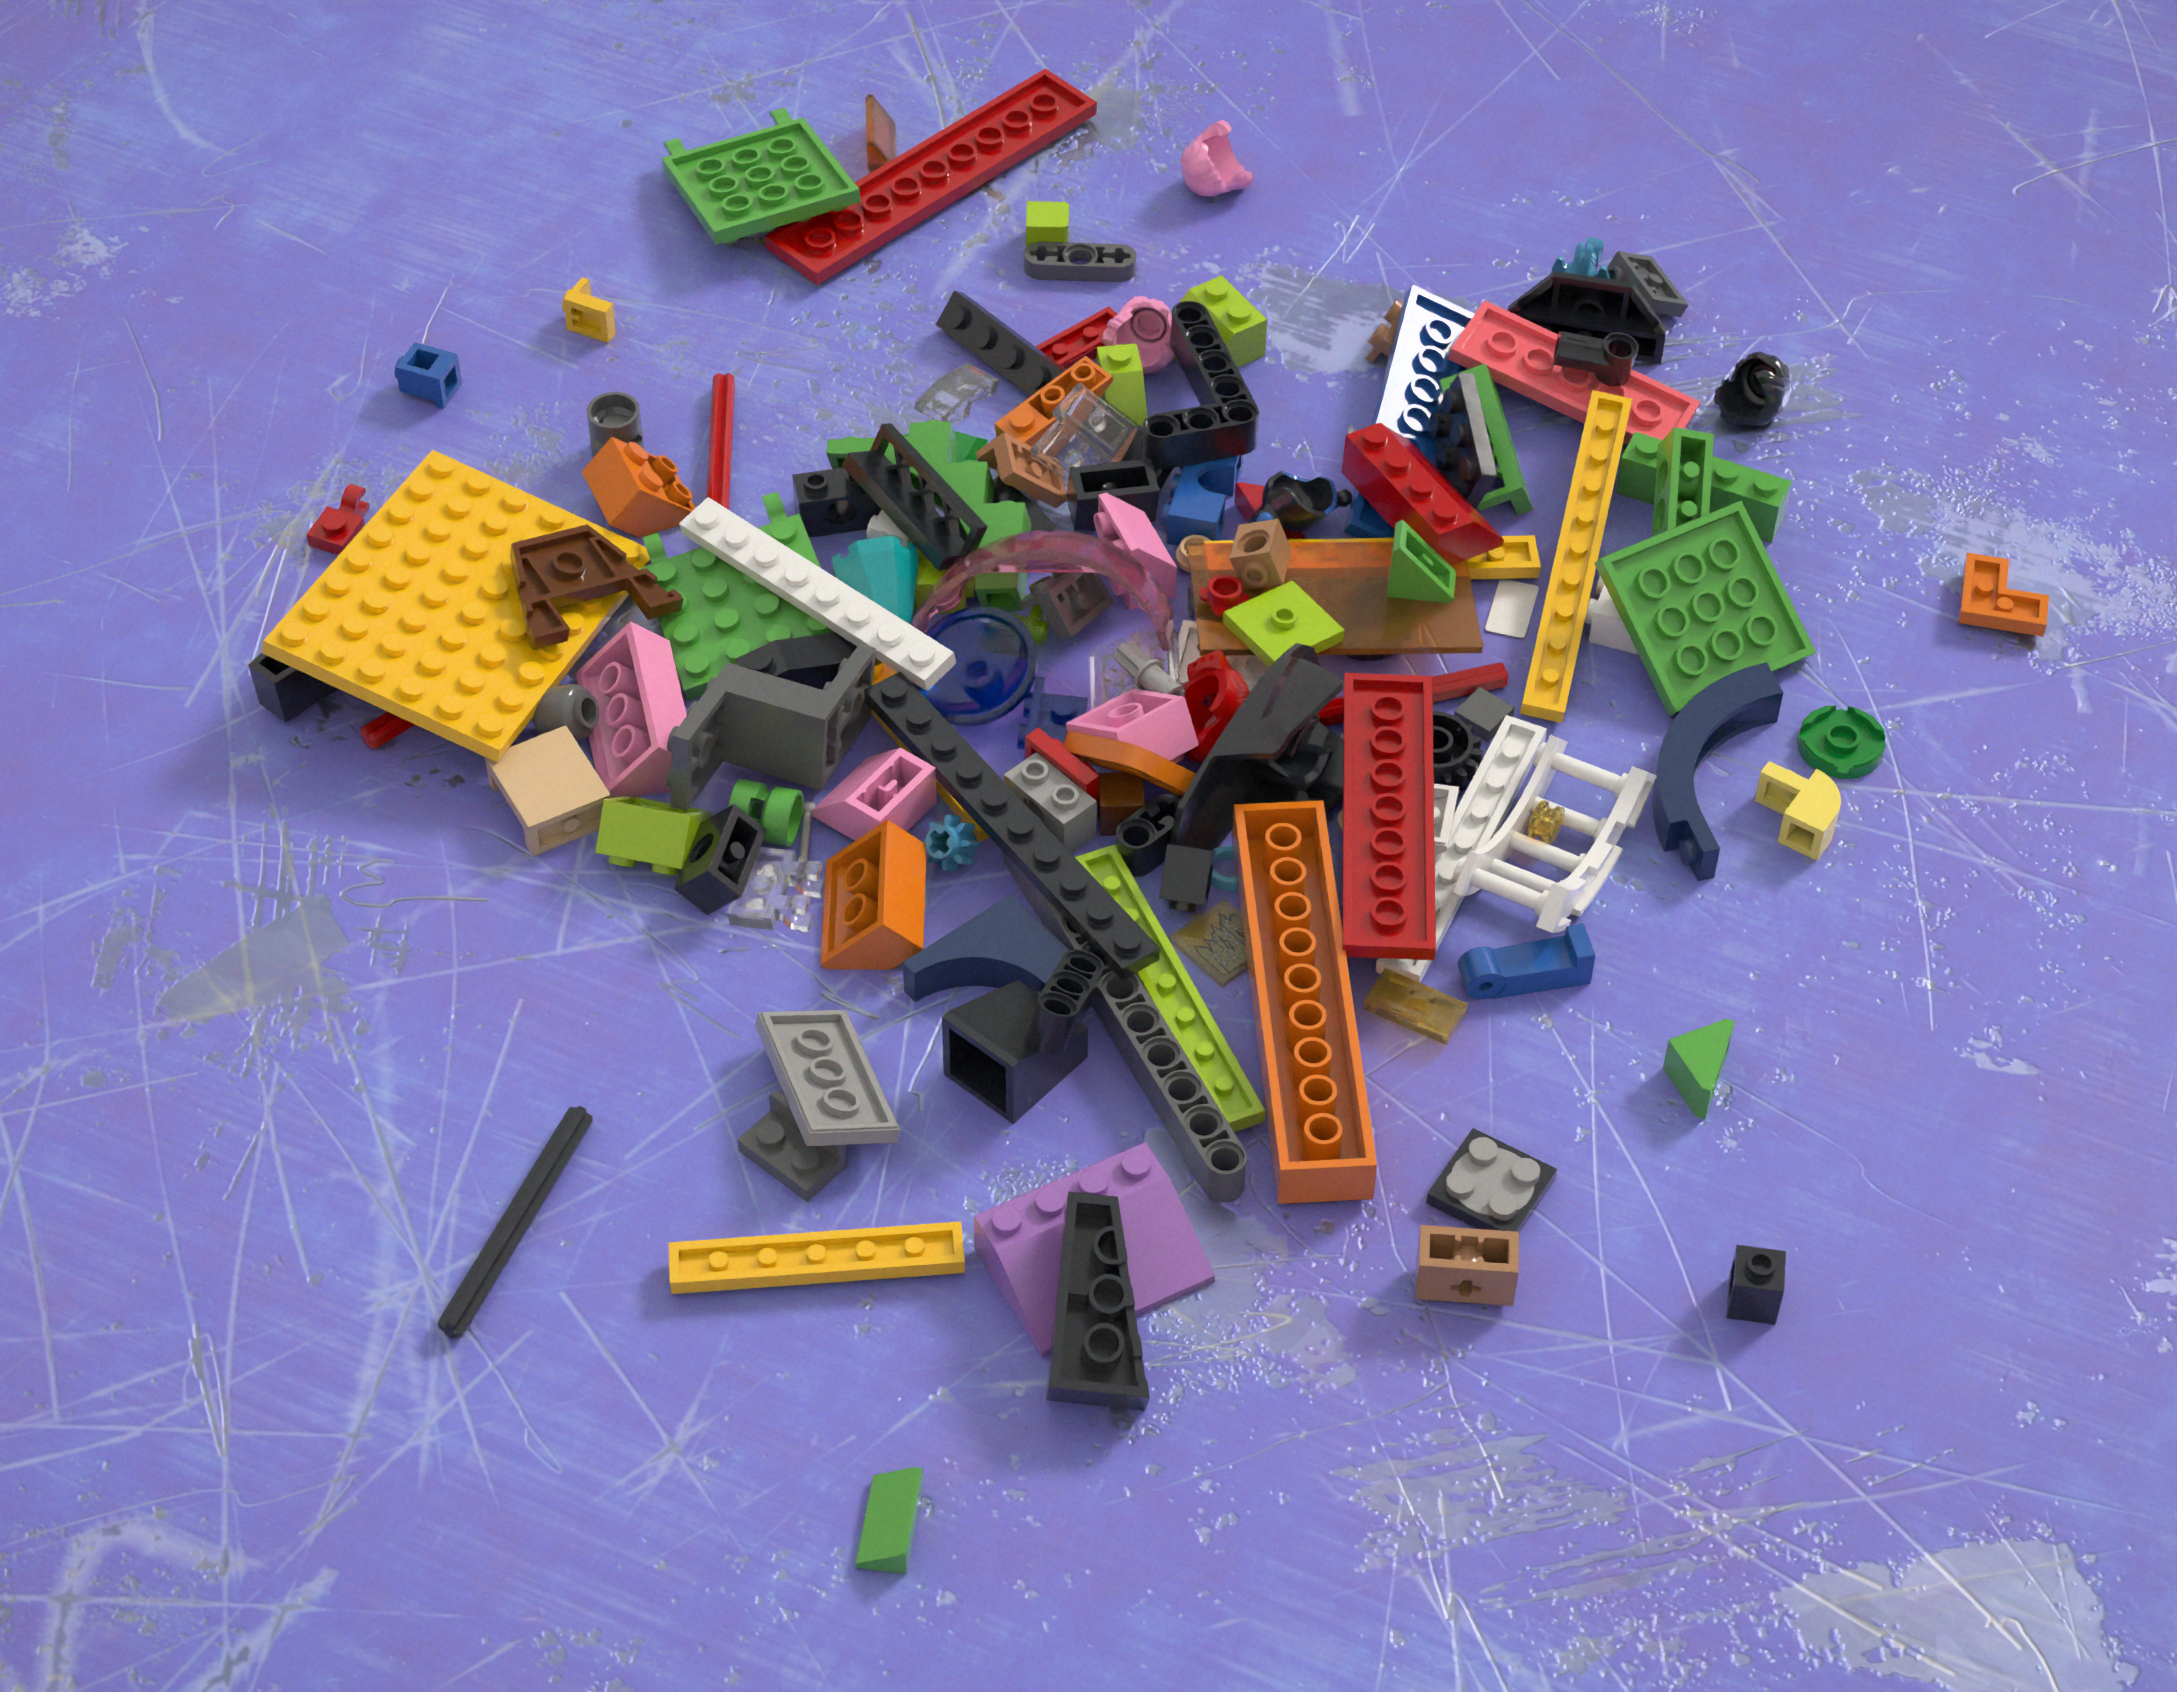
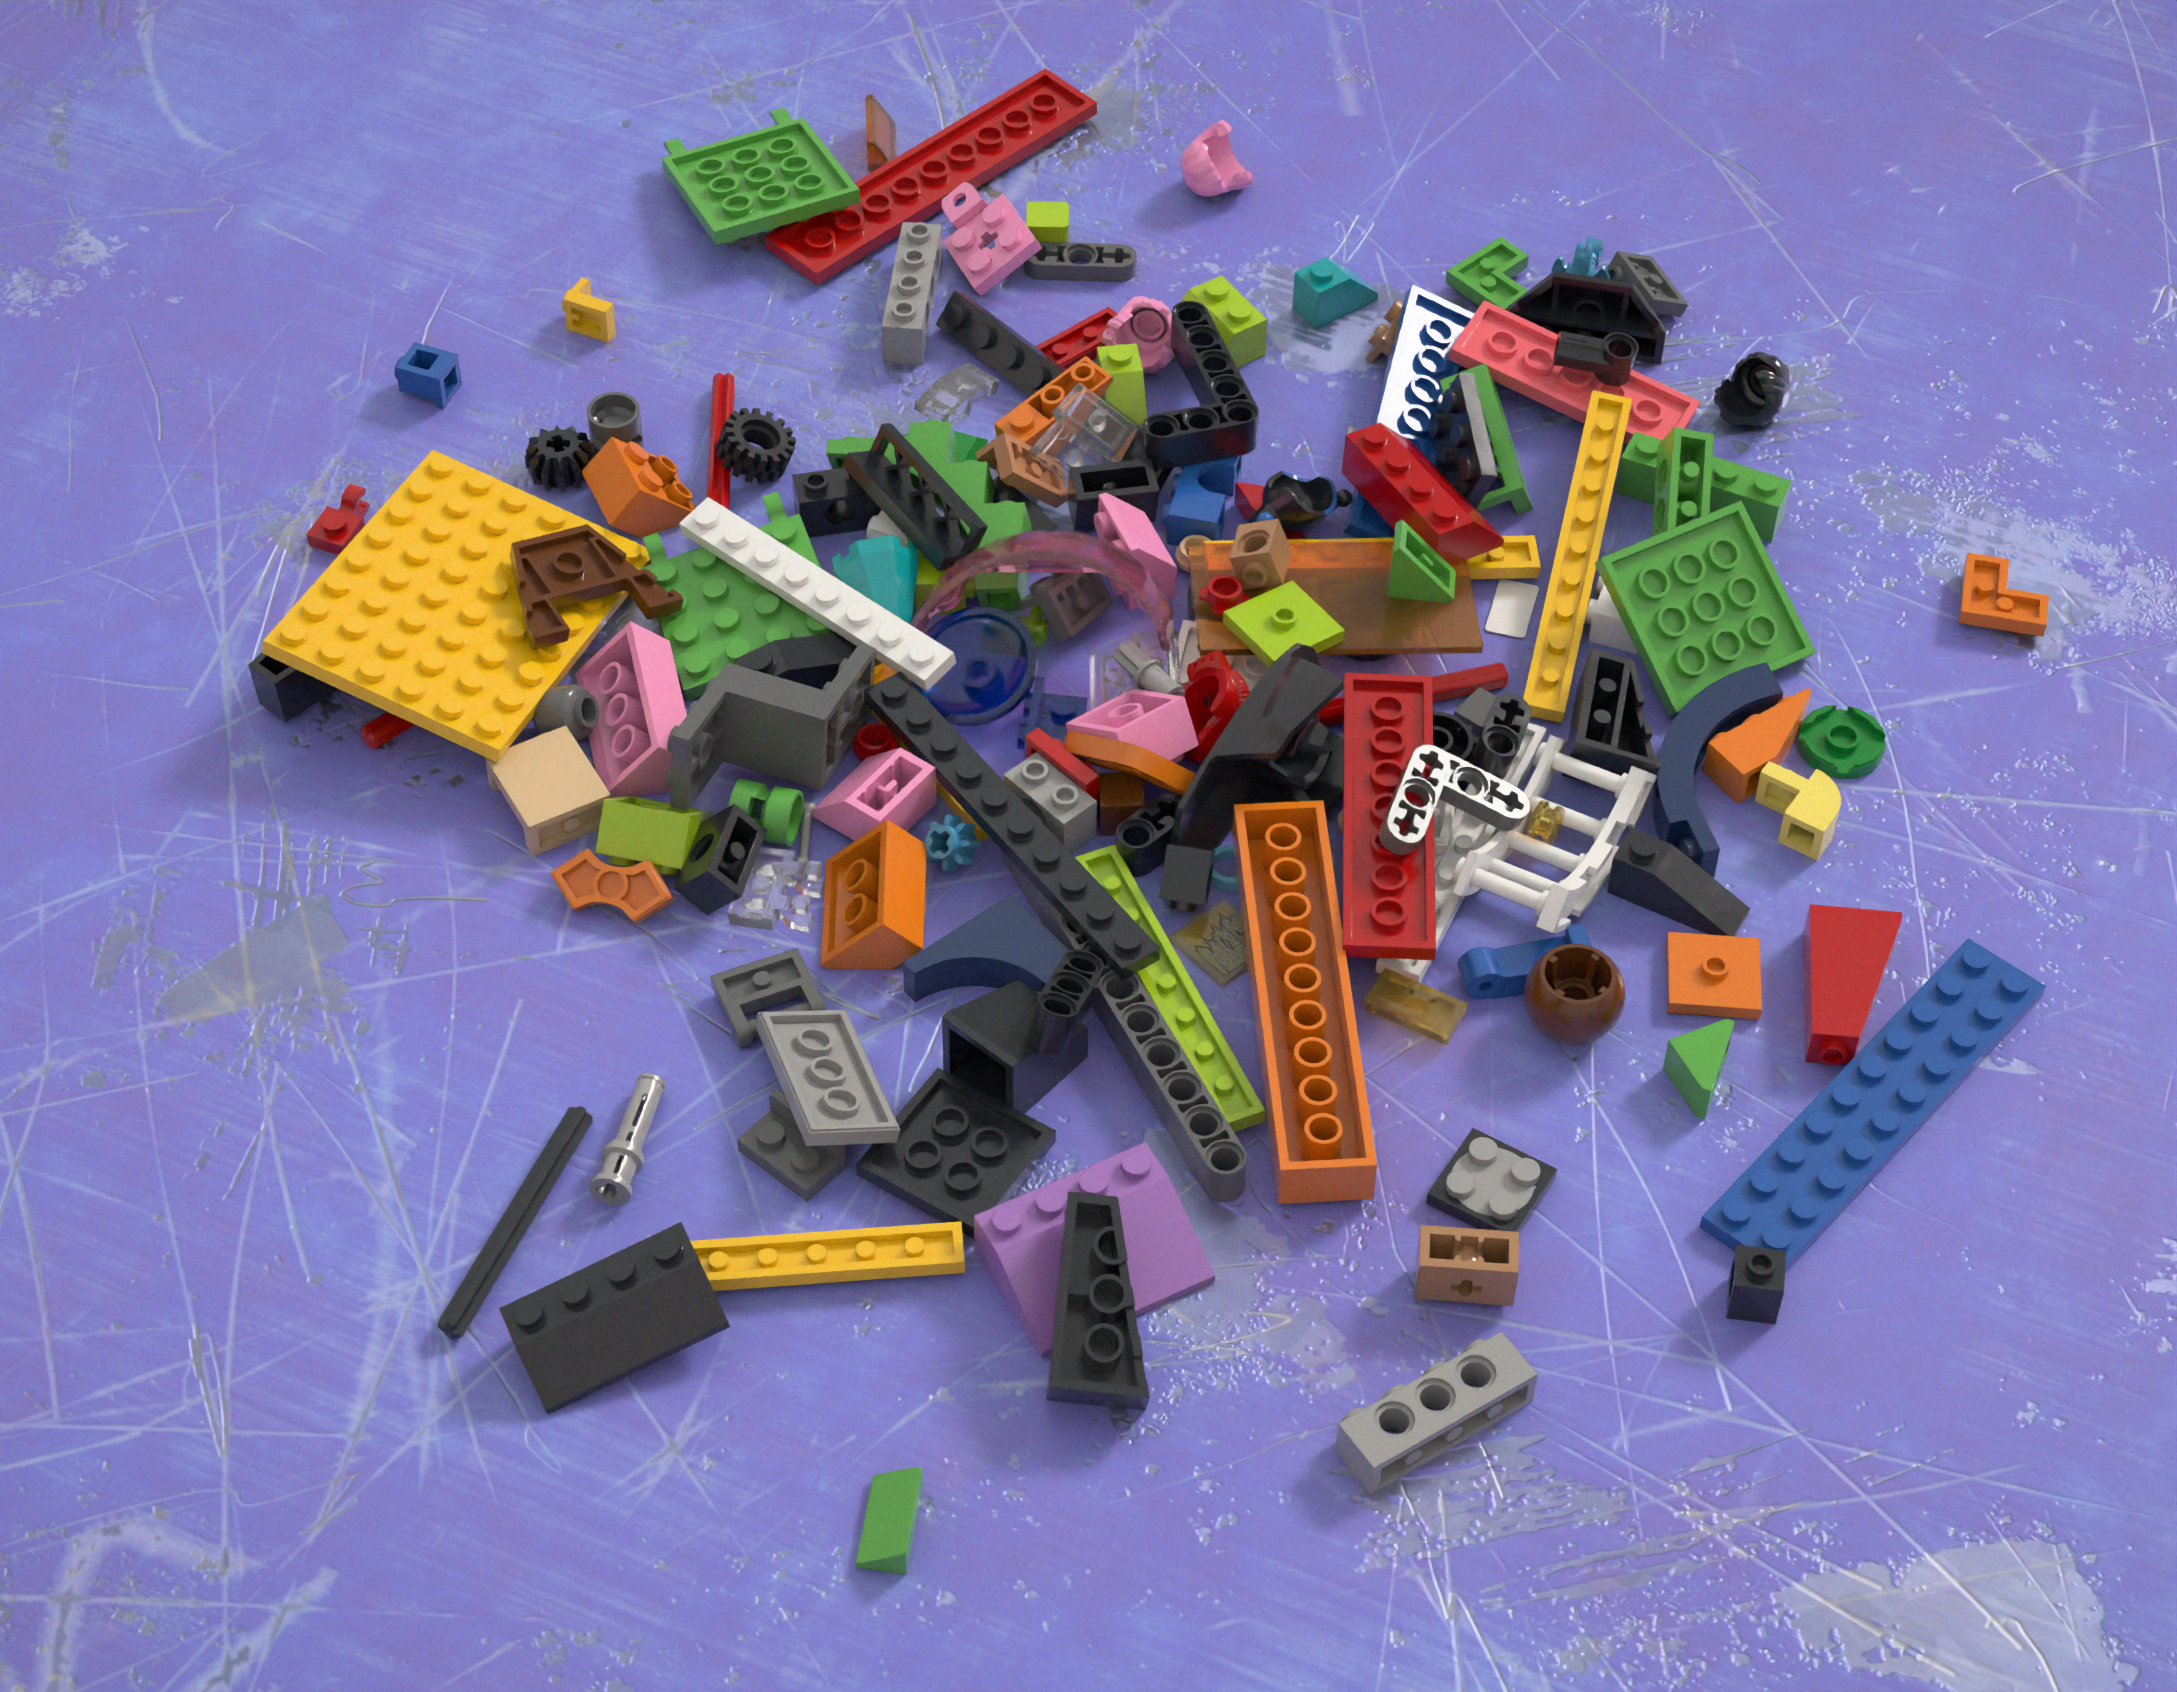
(558, 458): none -> black gear
(614, 1318): none -> black slope
(621, 1171): none -> light grey pin
(633, 889): none -> orange tile
(750, 460): none -> black tyre
(763, 986): none -> dark grey plate
(873, 740): none -> red plate
(912, 293): none -> light grey brick
(957, 1151): none -> black plate
(979, 225): none -> bright pink plate
(1329, 292): none -> teal slope
(1382, 1457): none -> light grey brick
(1443, 785): none -> dark grey beam
(1489, 273): none -> bright green plate
(1501, 735): none -> black beam
(1574, 994): none -> reddish brown wheel
(1609, 717): none -> black wedge
(1674, 886): none -> black slope
(1713, 975): none -> orange plate
(1740, 754): none -> orange slope
(1843, 971): none -> red slope
(1874, 1105): none -> blue plate

